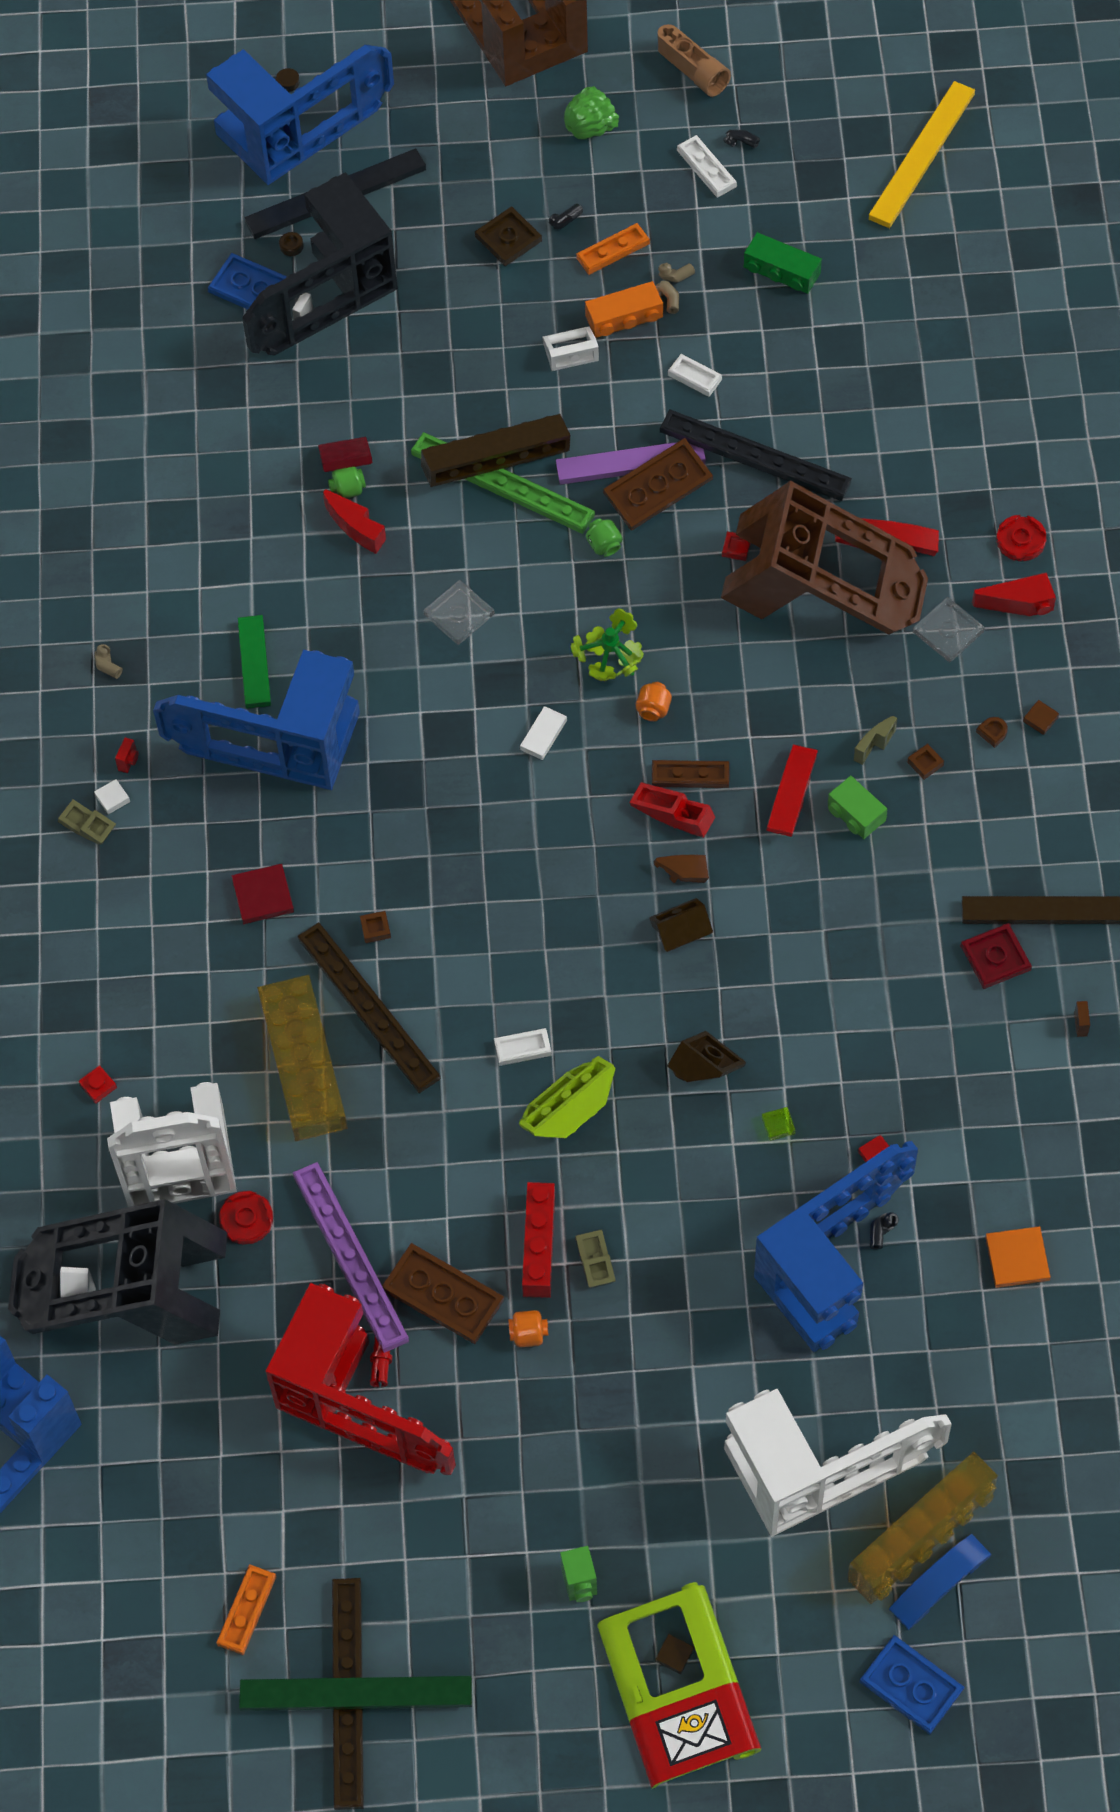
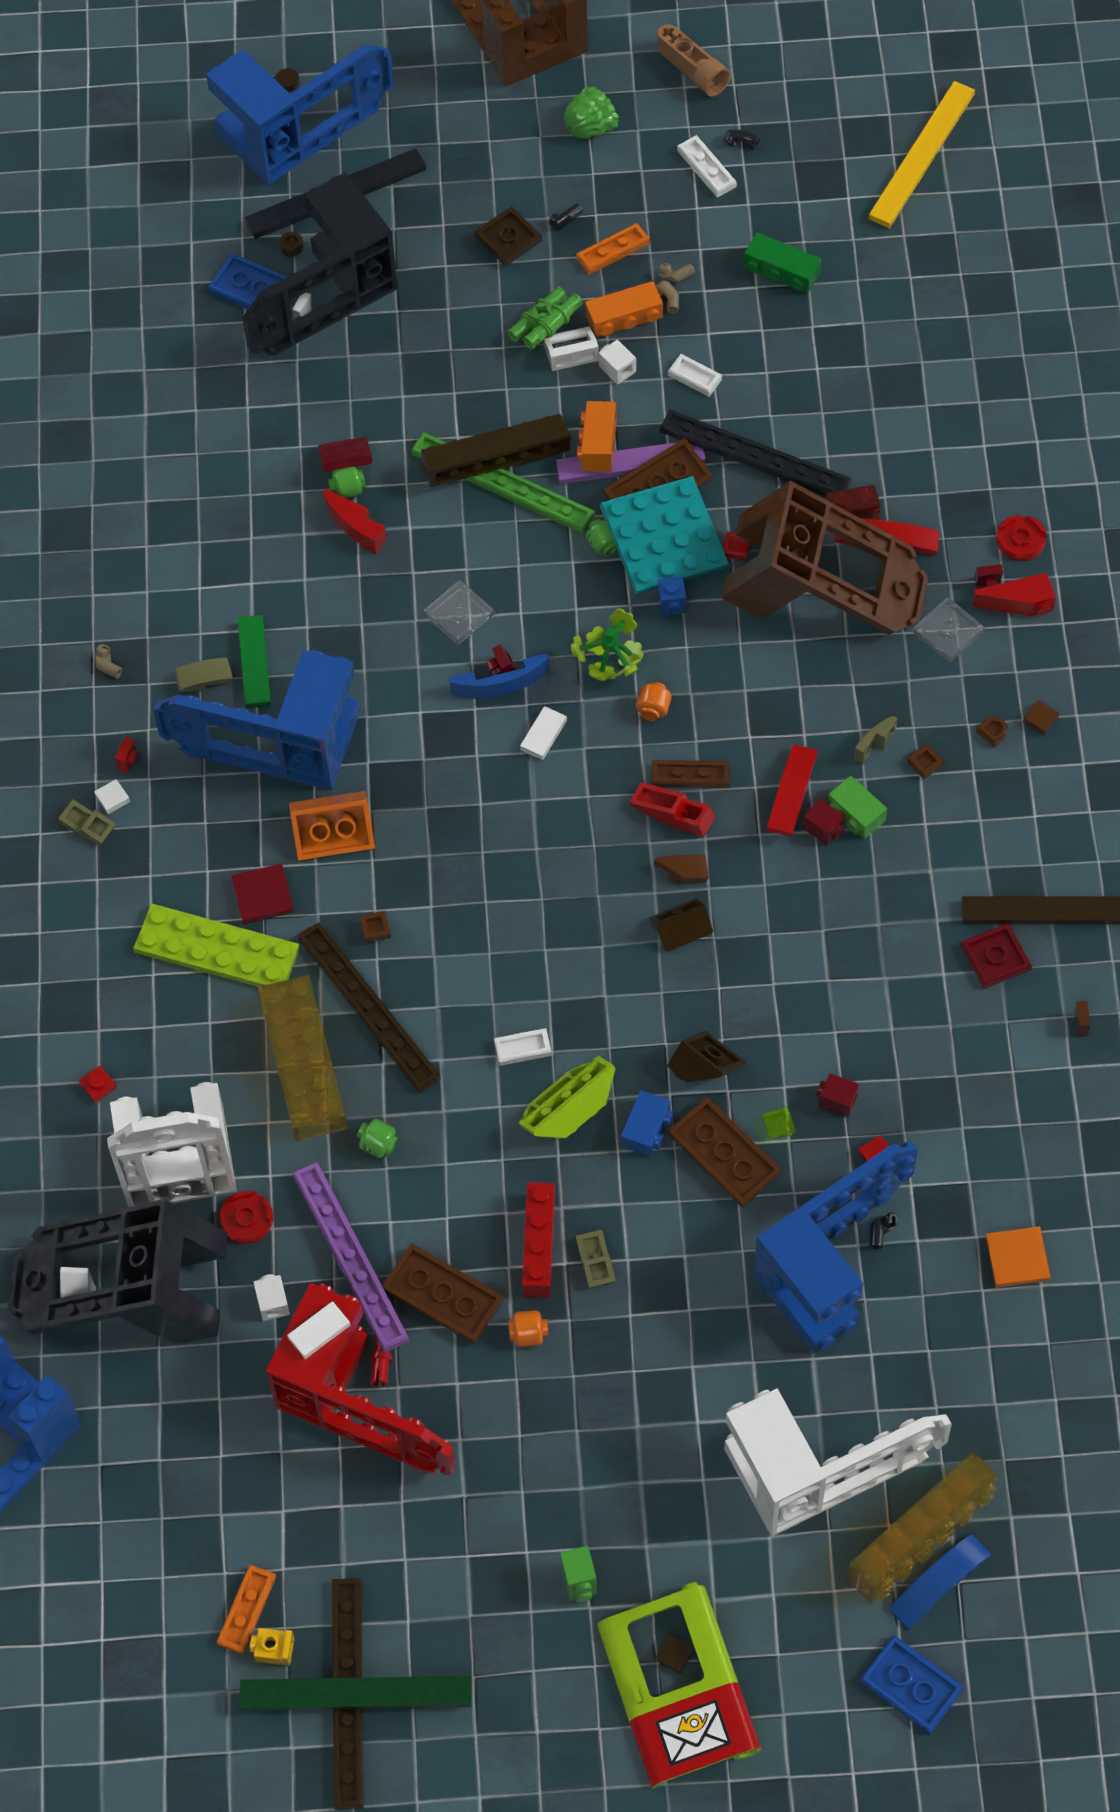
(202, 673): none -> olive slope
(215, 947): none -> lime plate
(271, 1297): none -> white brick
(280, 1653): none -> yellow brick
(318, 1330): none -> white tile
(331, 825): none -> orange slope
(377, 1138): none -> bright green head
(502, 662): none -> dark red tile
(502, 684): none -> blue slope
(545, 318): none -> bright green pin
(597, 436): none -> orange brick
(617, 361): none -> white brick
(646, 1124): none -> blue brick
(664, 534): none -> teal plate
(671, 596): none -> blue brick
(724, 1152): none -> reddish brown plate
(824, 822): none -> dark red brick
(838, 1094): none -> dark red brick
(858, 501): none -> clear red brick
(988, 575): none -> dark red tile

